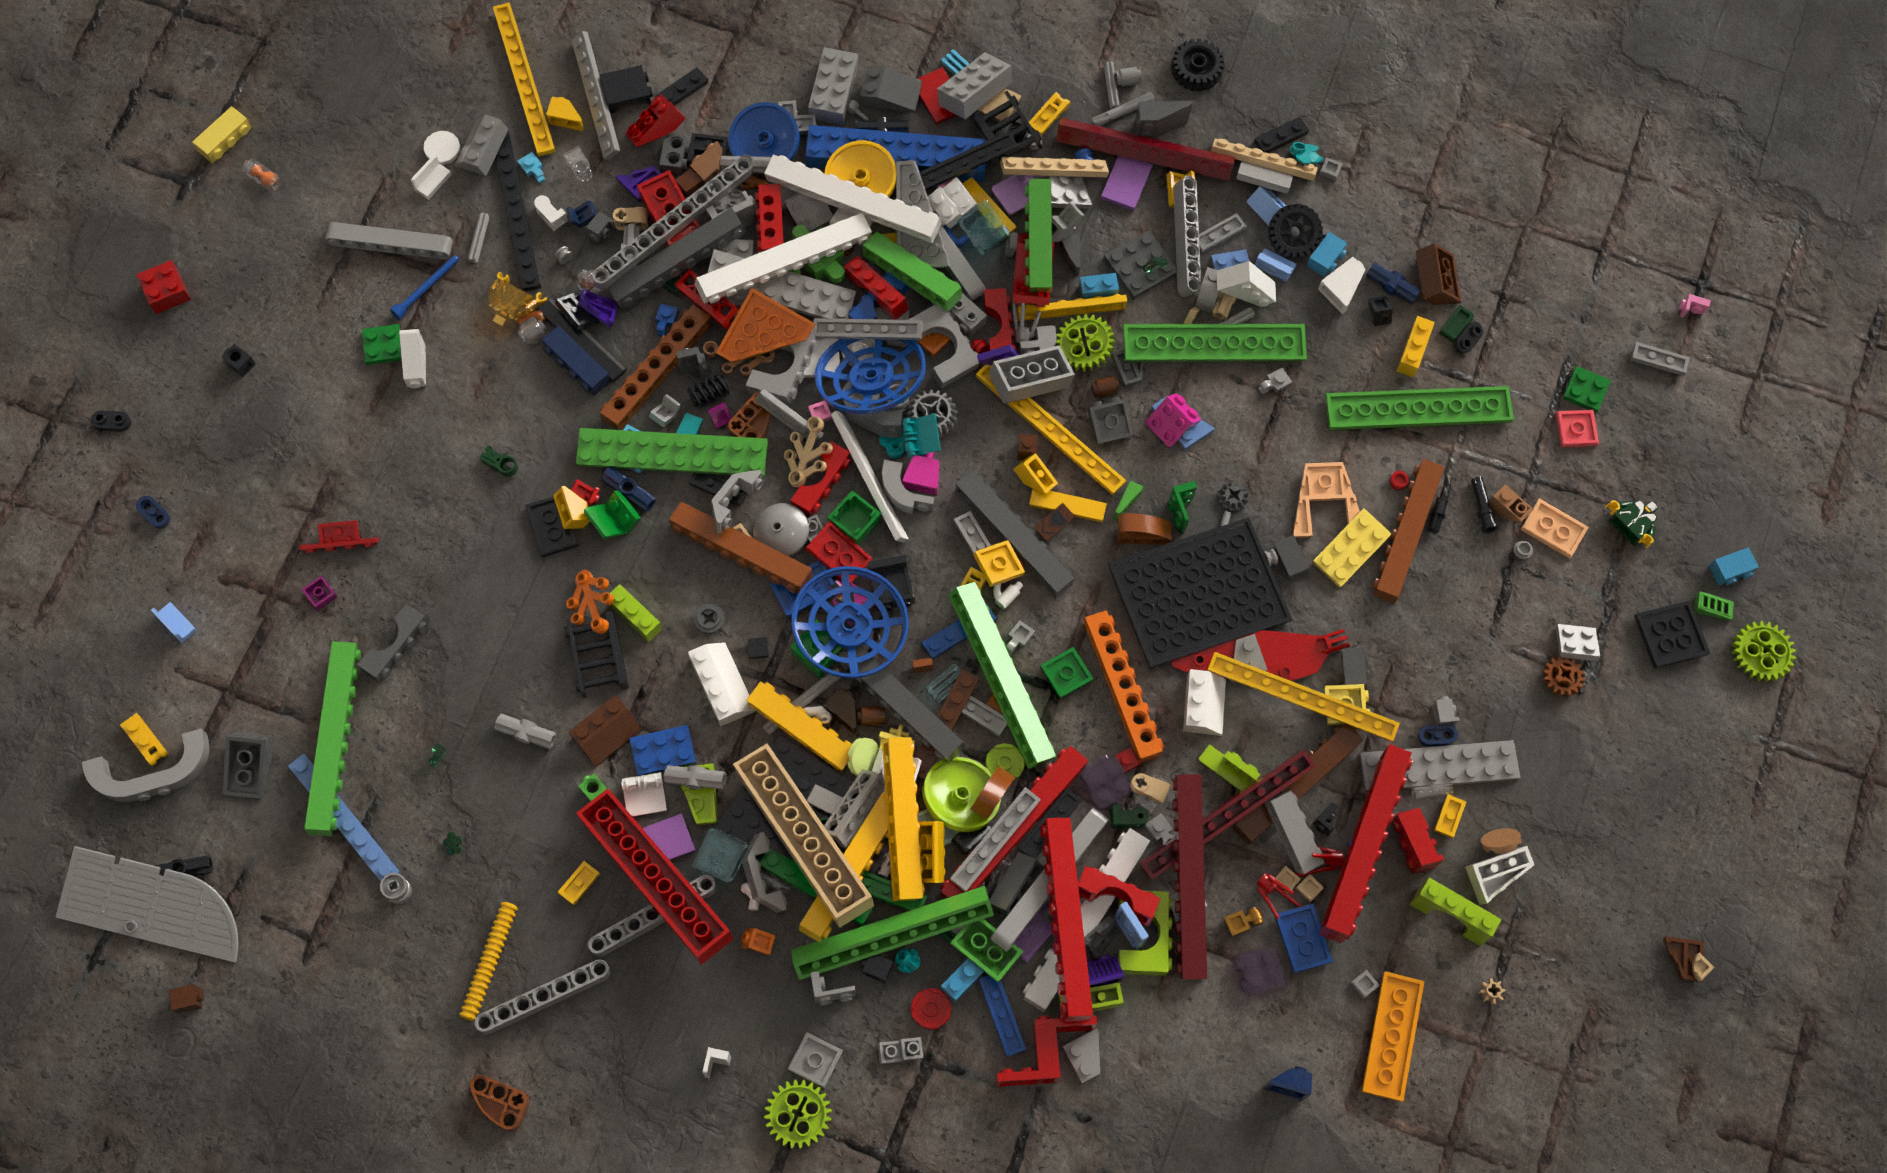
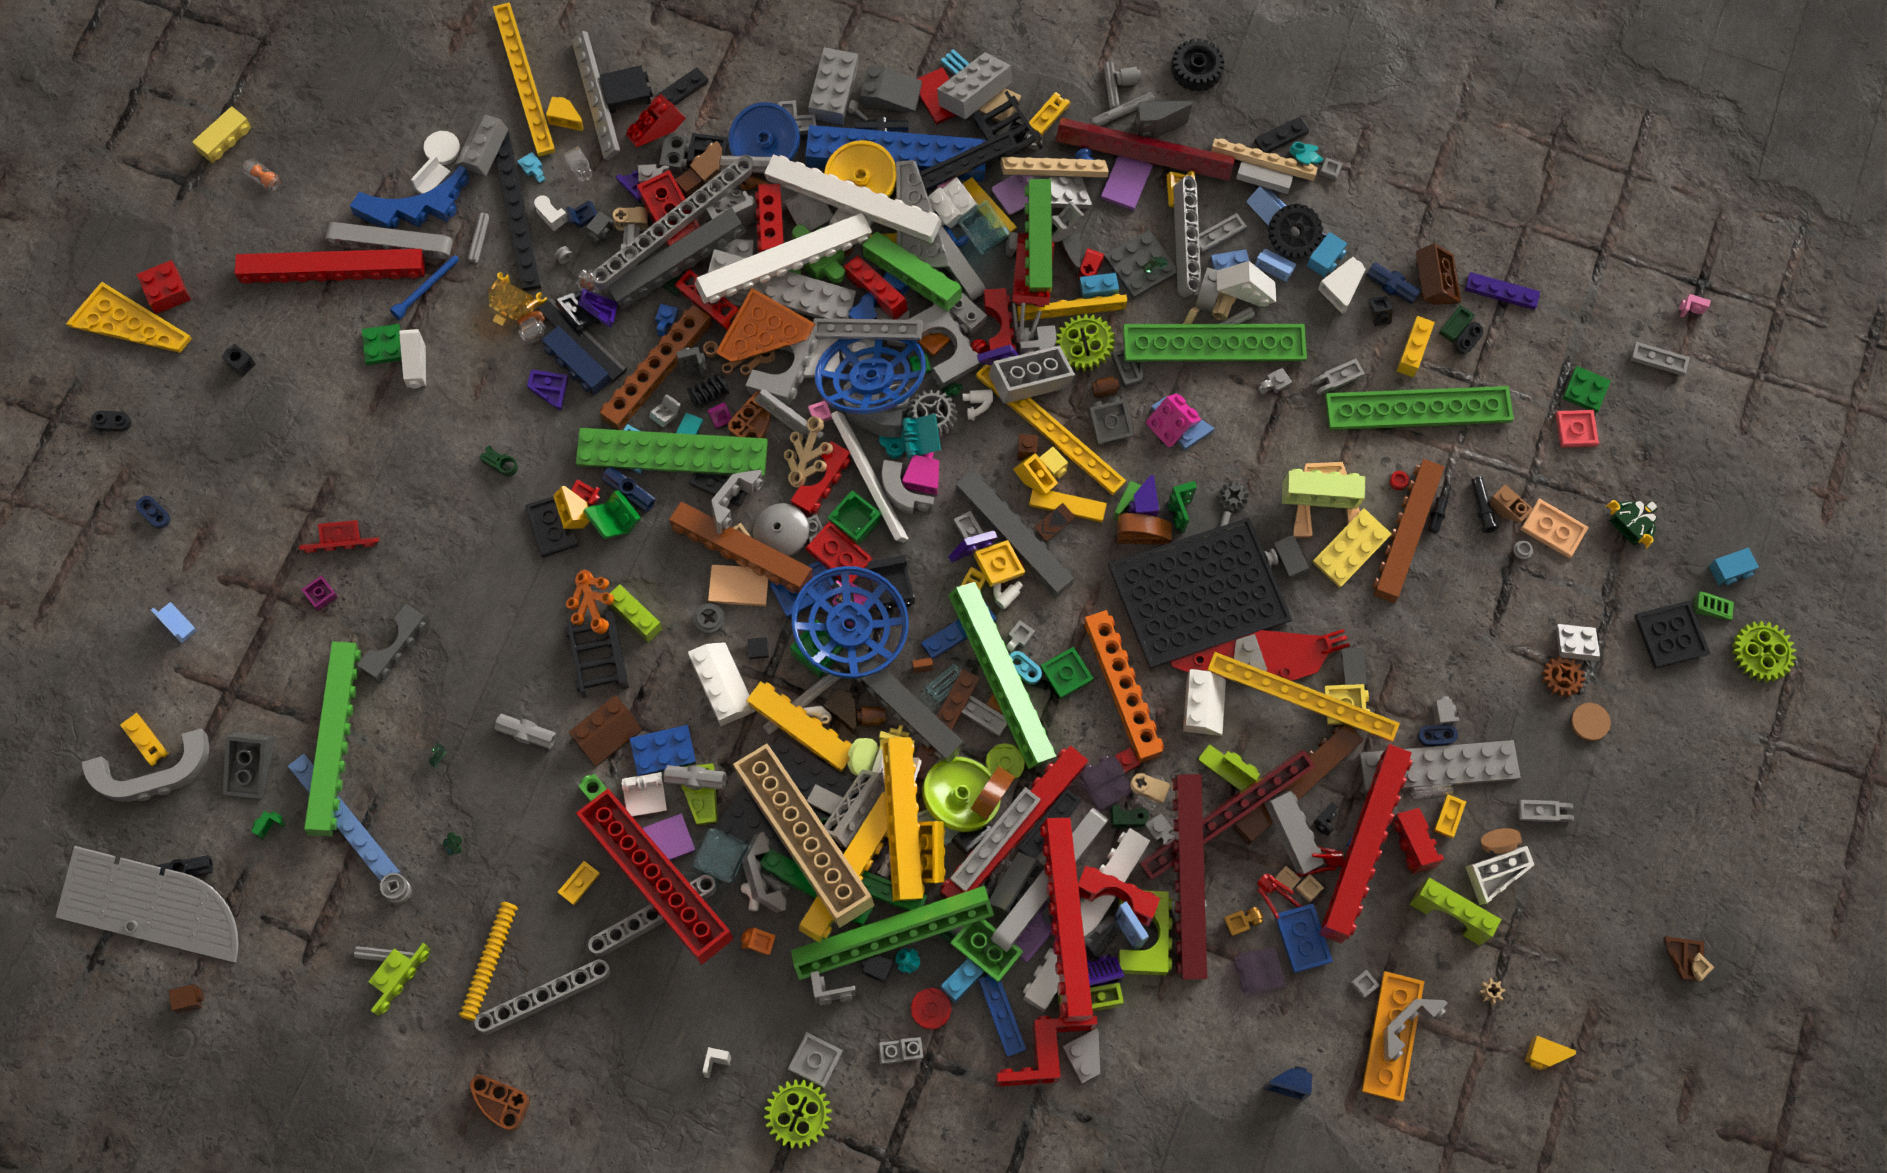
(119, 317): none -> yellow wing
(264, 823): none -> green bracket
(330, 265): none -> red brick
(376, 954): none -> light grey axle
(394, 974): none -> lime bracket
(415, 209): none -> blue arch
(548, 386): none -> dark purple wing
(647, 172): none -> light grey plate
(737, 586): none -> light nougat tile
(915, 364): none -> green tile
(952, 389): none -> dark green plant
(972, 544): none -> dark purple wing
(978, 396): none -> white plant
(1027, 666): none -> medium azure plate
(1054, 462): none -> light yellow brick
(1091, 263): none -> red piece
(1145, 499): none -> dark purple slope
(1323, 489): none -> yellowish green brick
(1339, 376): none -> light grey hinge
(1427, 1007): none -> light grey slope
(1502, 291): none -> dark purple plate
(1543, 811): none -> light grey hinge
(1545, 1053): none -> yellow slope
(1590, 722): none -> medium nougat tile

